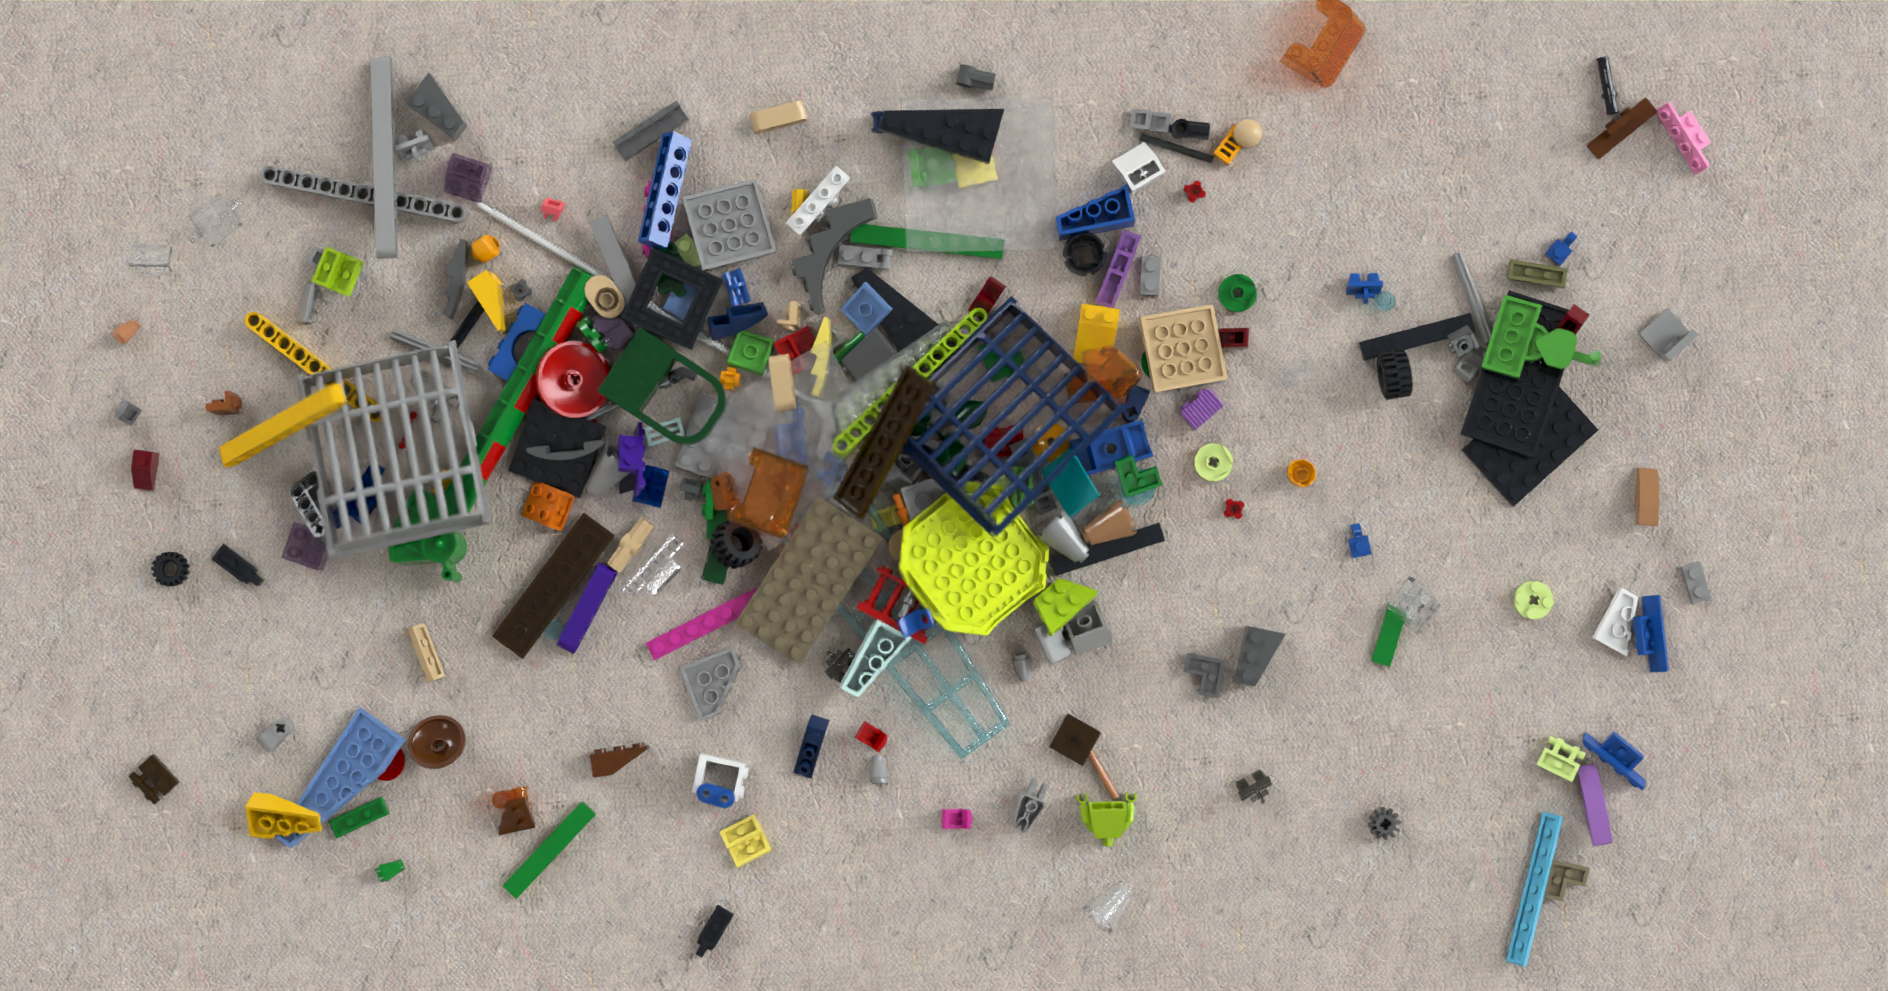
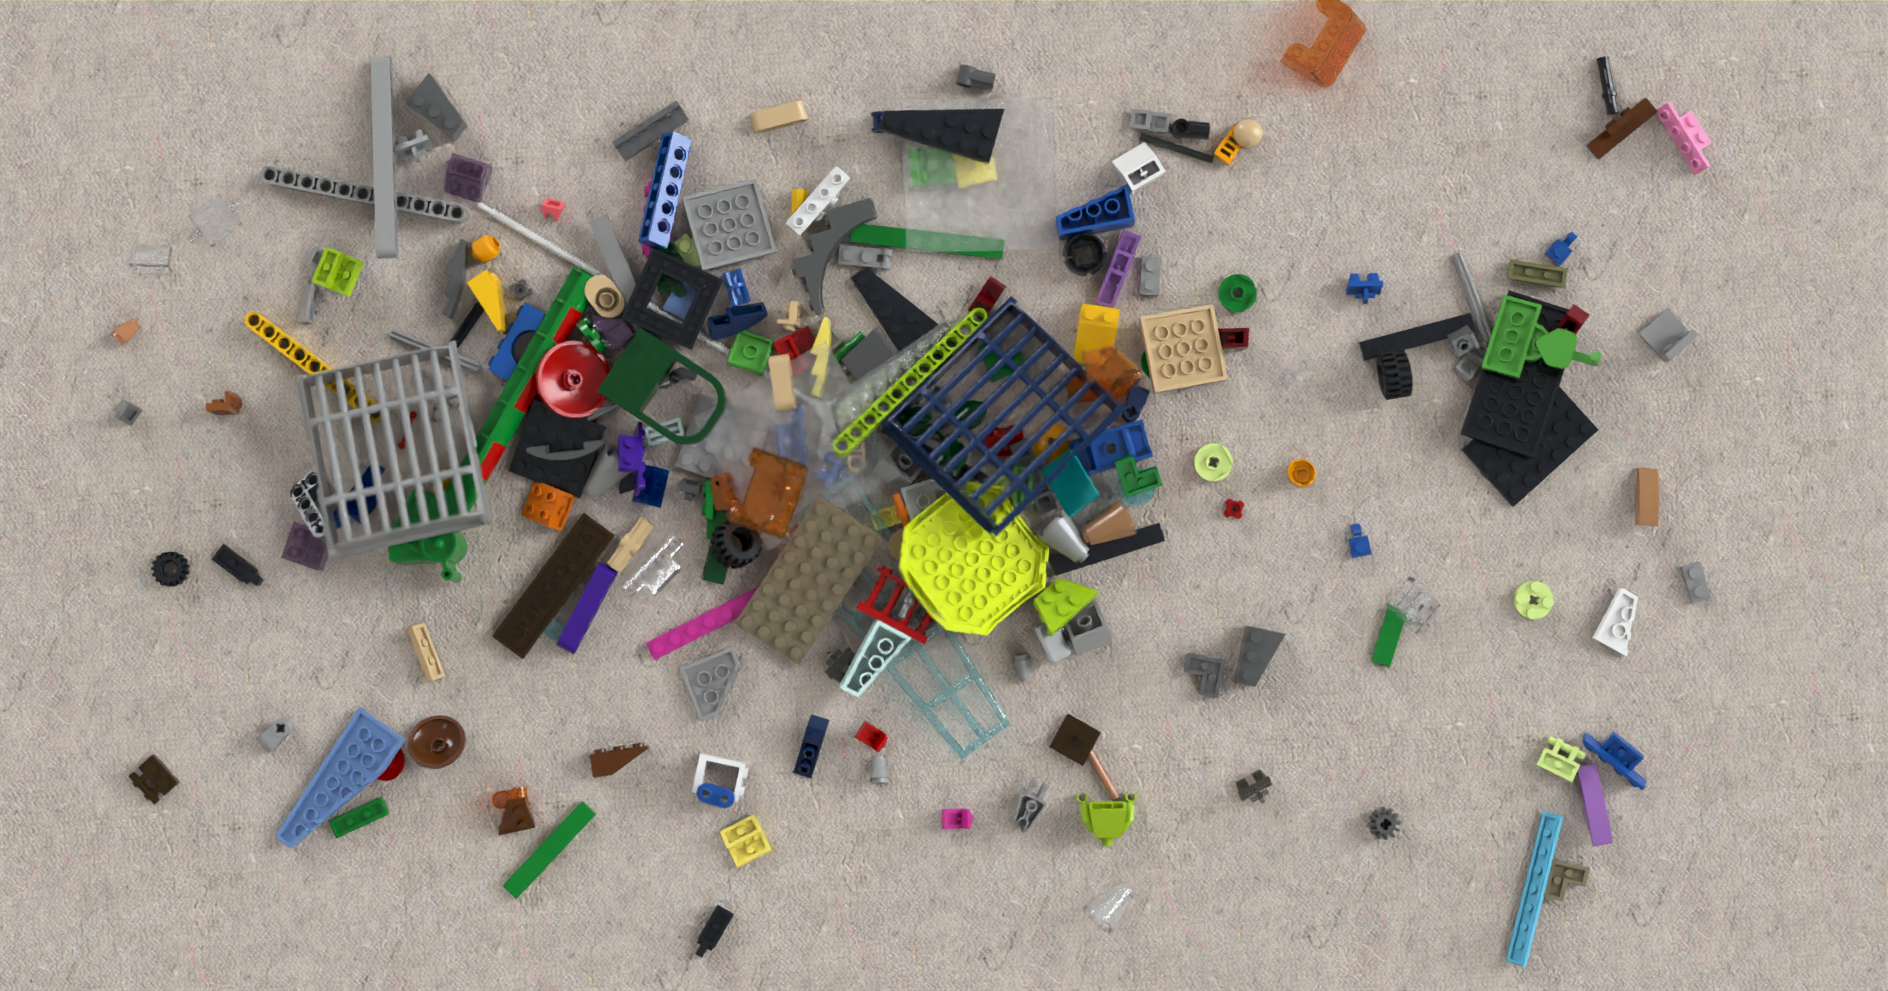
(144, 469): dark red slope -> none
(275, 816): yellow wedge -> none
(282, 425): yellow beam -> none
(389, 870): green cone -> none
(730, 378): light orange gear -> none
(866, 309): medium blue tile -> none
(884, 441): dark brown plate -> none
(913, 622): blue bracket -> none
(1199, 191): red plate -> none
(1200, 409): medium lavender brick -> none
(1385, 300): clear light blue tile -> none
(1651, 634): blue bracket -> none

